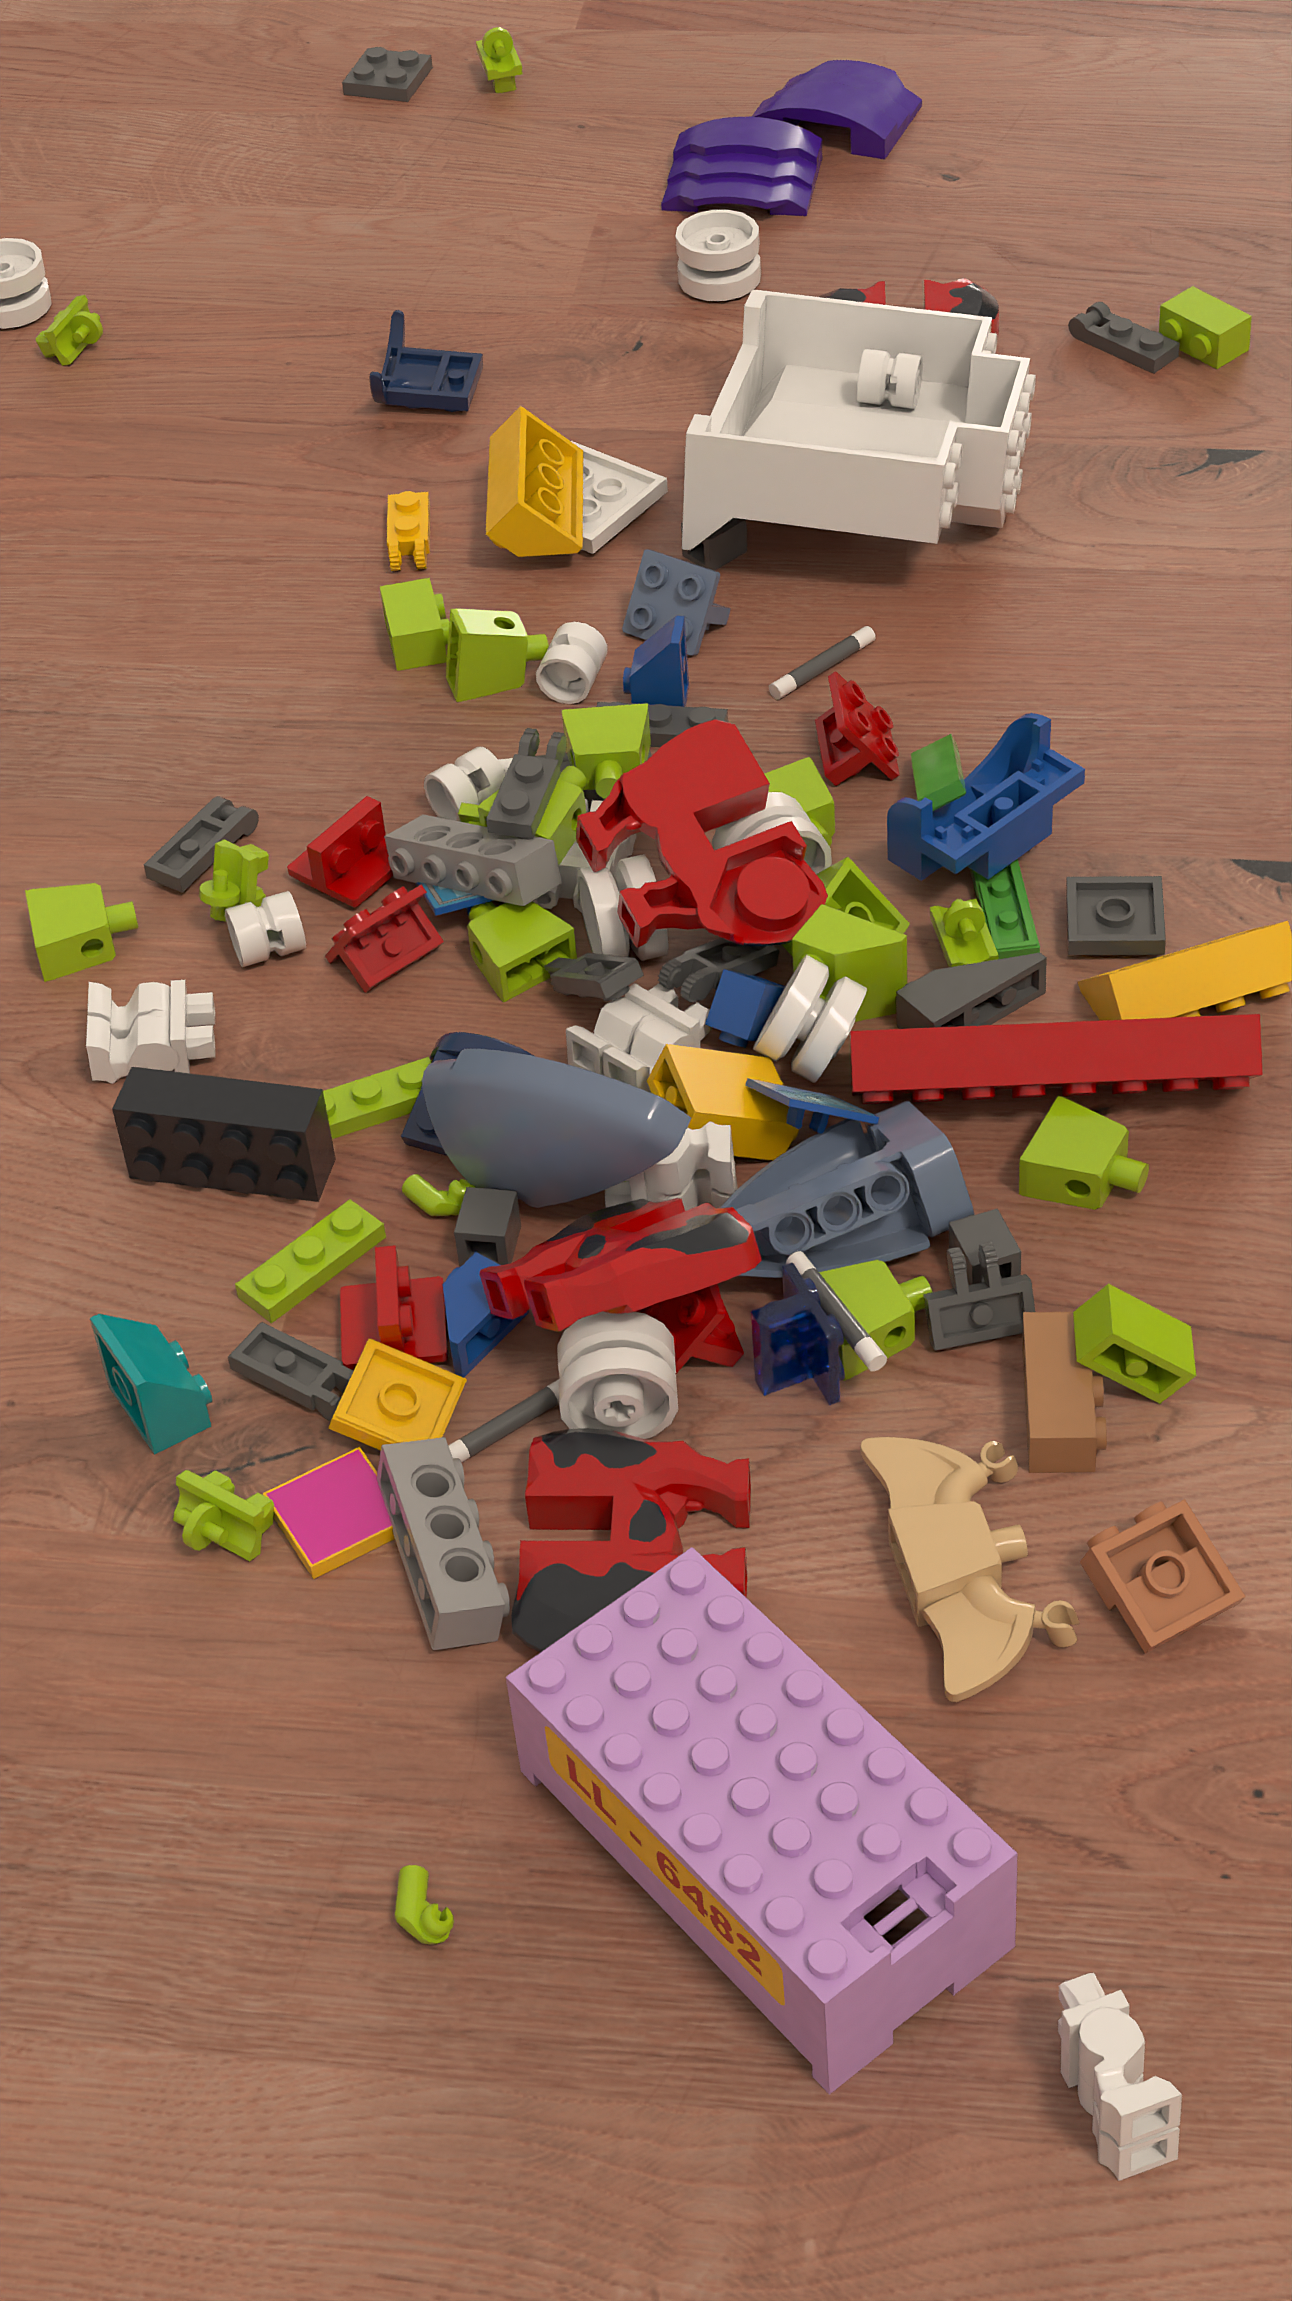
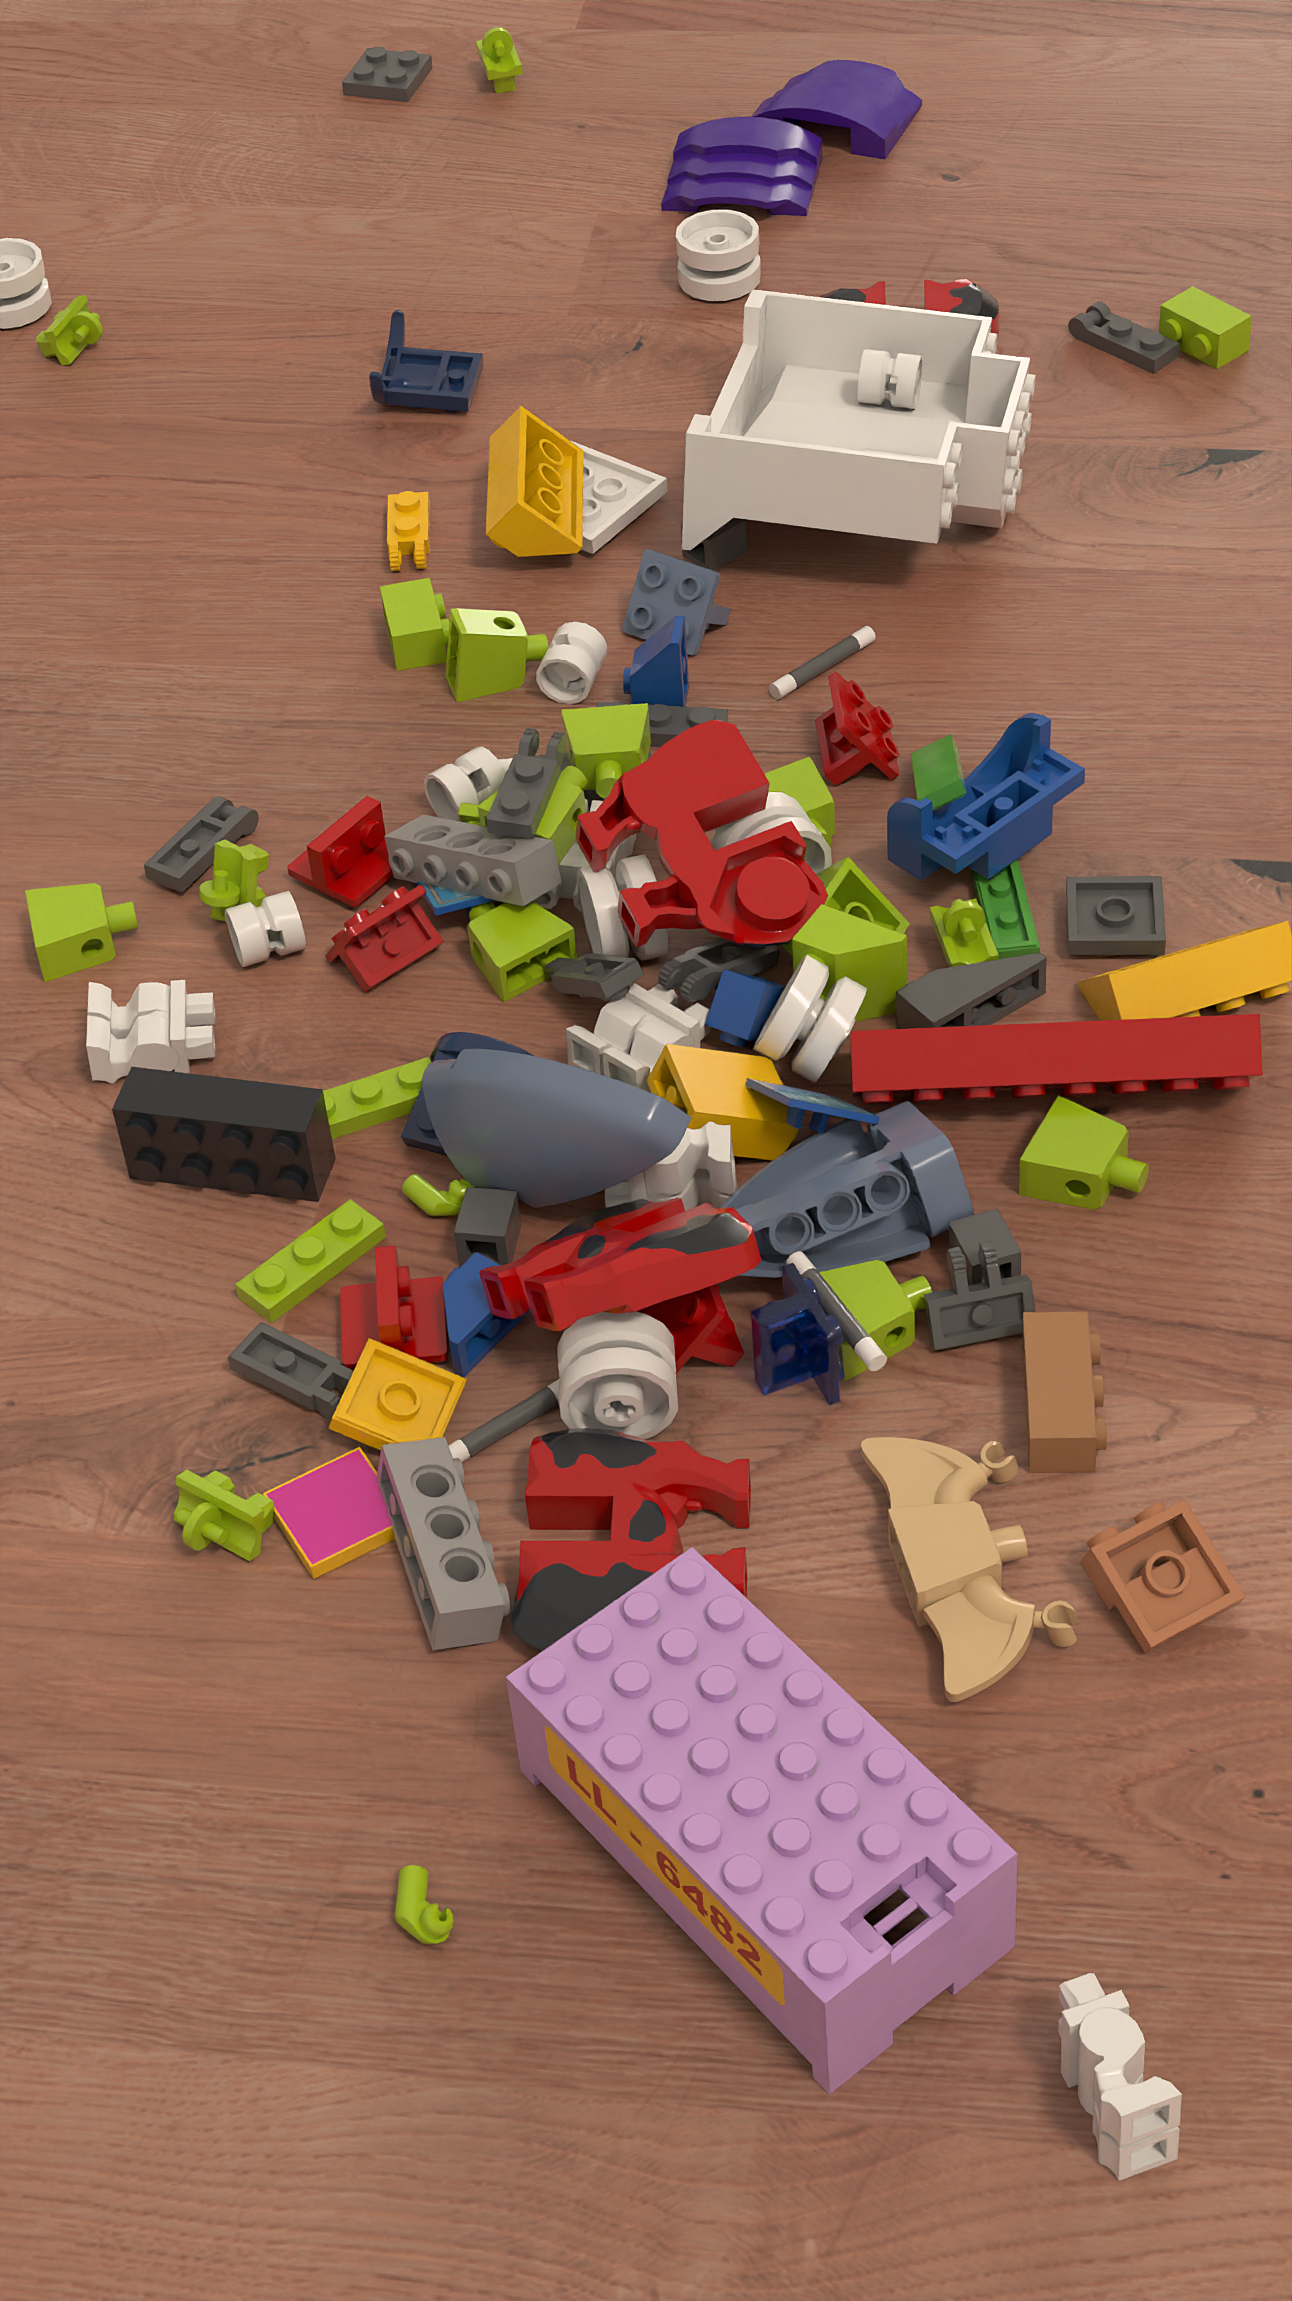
(151, 1381): teal slope -> none
(1134, 1344): lime brick -> none

